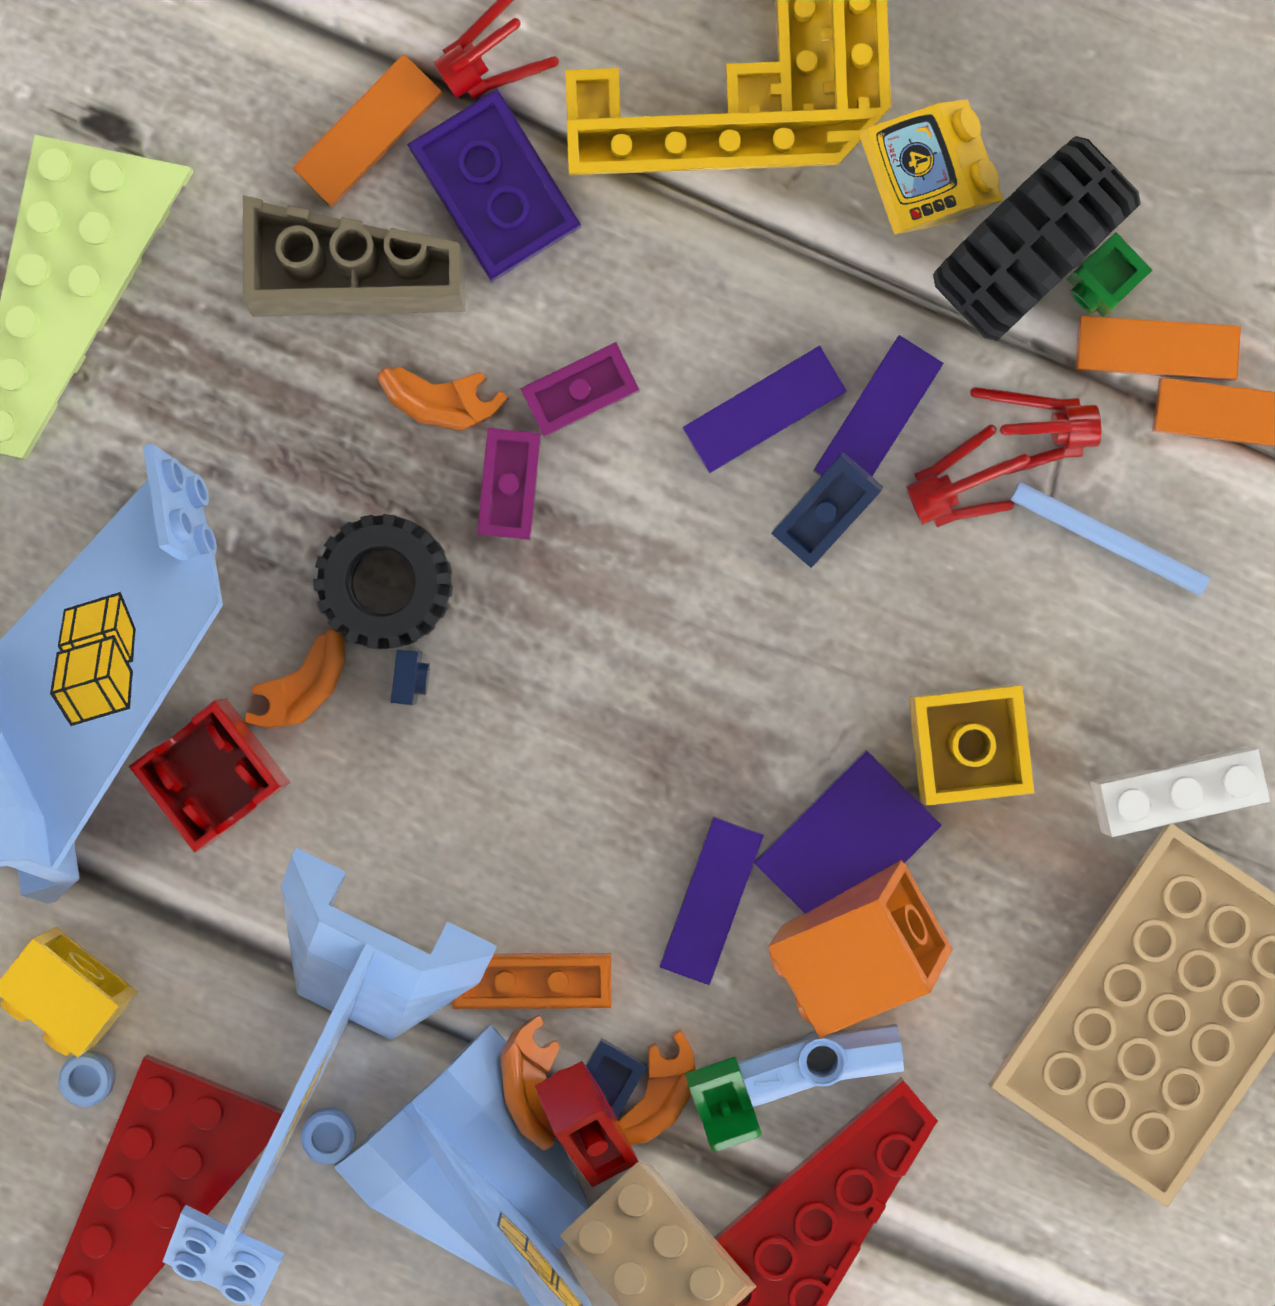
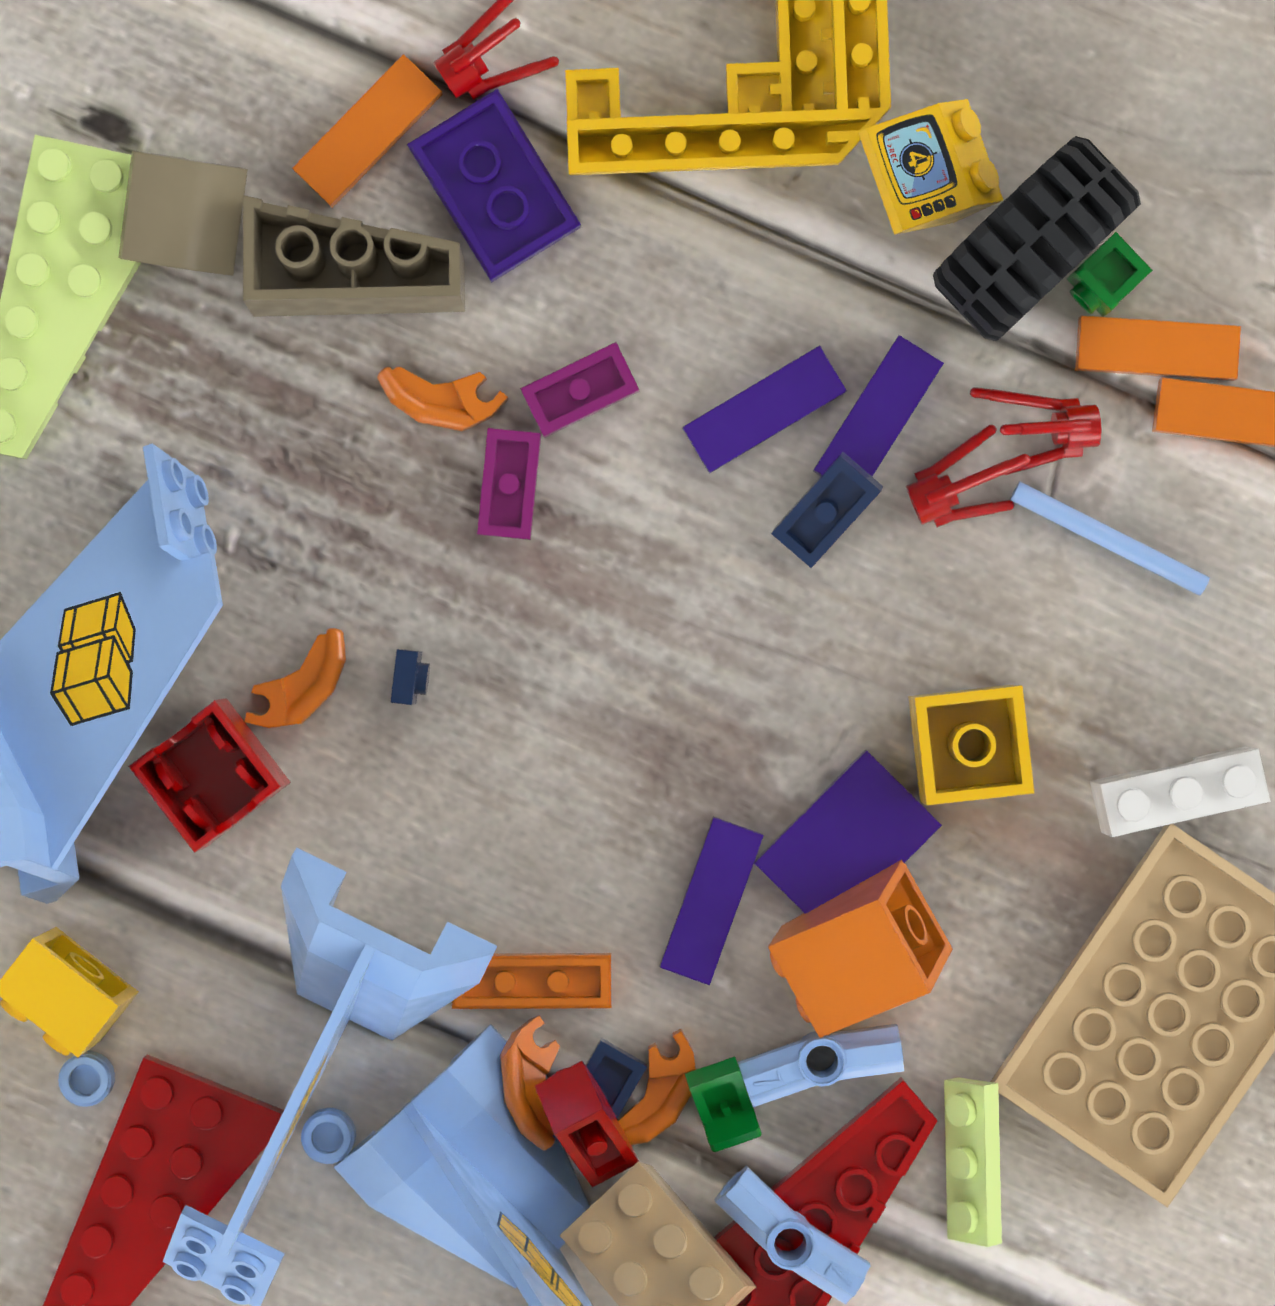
(182, 213): none -> dark tan slope
(337, 573): black tyre -> none
(816, 1259): none -> light blue piece
(972, 1161): none -> yellowish green plate

